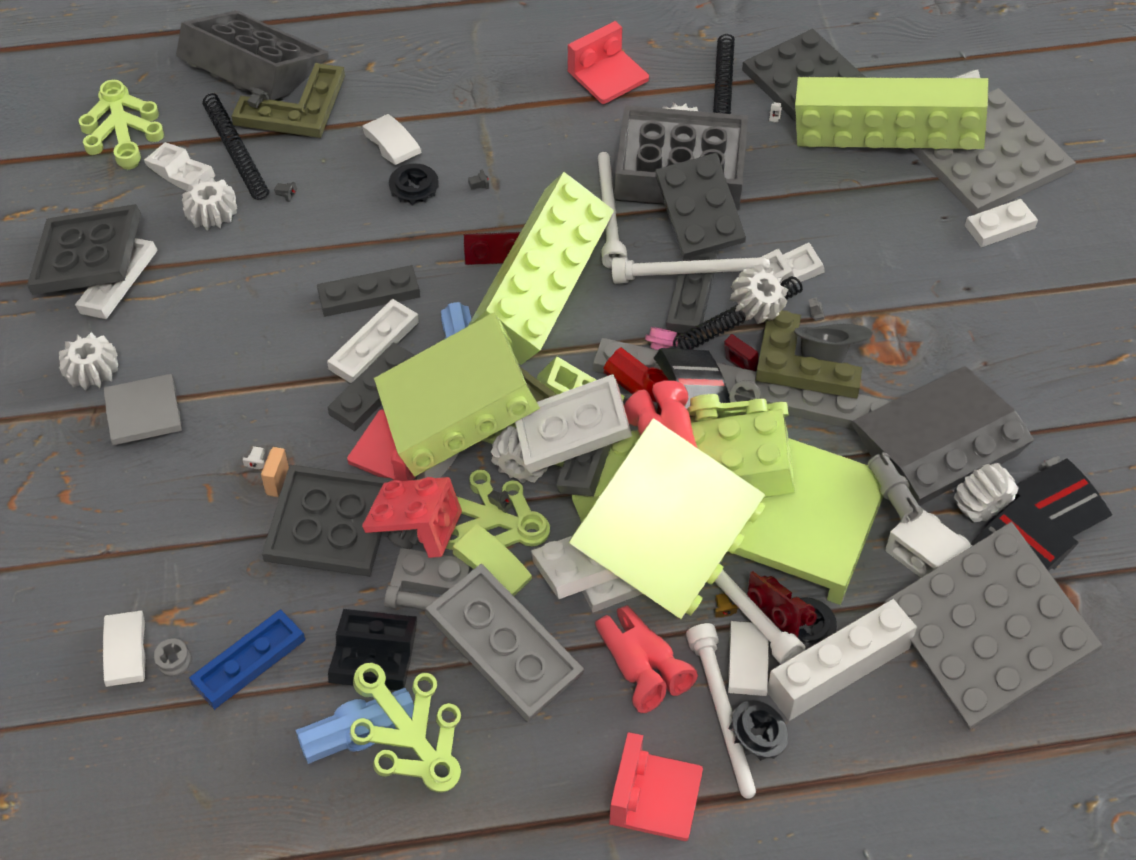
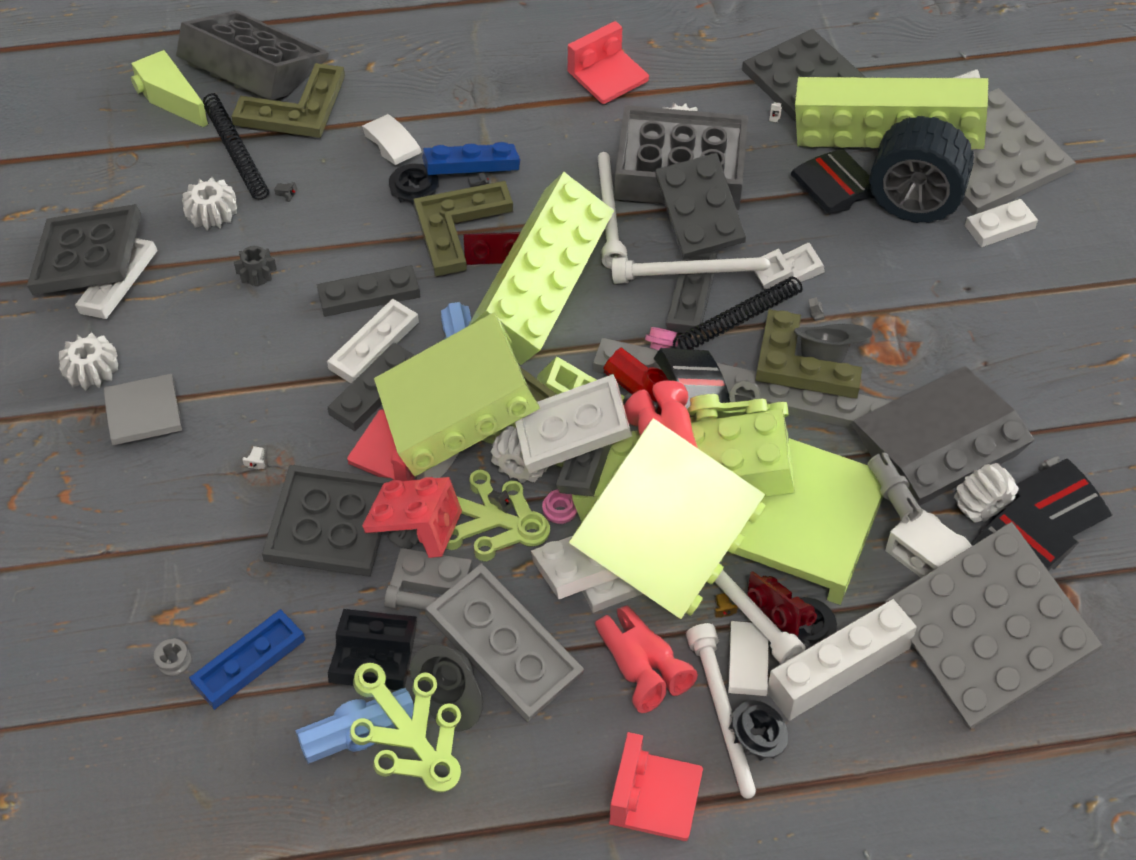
(114, 96): yellowish green plant -> none
(123, 648): white slope -> none
(167, 87): none -> yellowish green slope
(177, 167): white slope -> none
(255, 265): none -> dark grey gear
(256, 97): dark grey piece -> none
(275, 471): light nougat tile -> none
(440, 212): none -> olive plate
(454, 683): none -> dark grey piece
(470, 158): none -> blue plate
(482, 547): yellowish green slope -> none
(557, 499): none -> bright pink plate
(719, 59): black piece -> none
(741, 353): dark red tile -> none
(759, 294): white gear -> none
(834, 180): none -> black slope
(921, 169): none -> black wheel

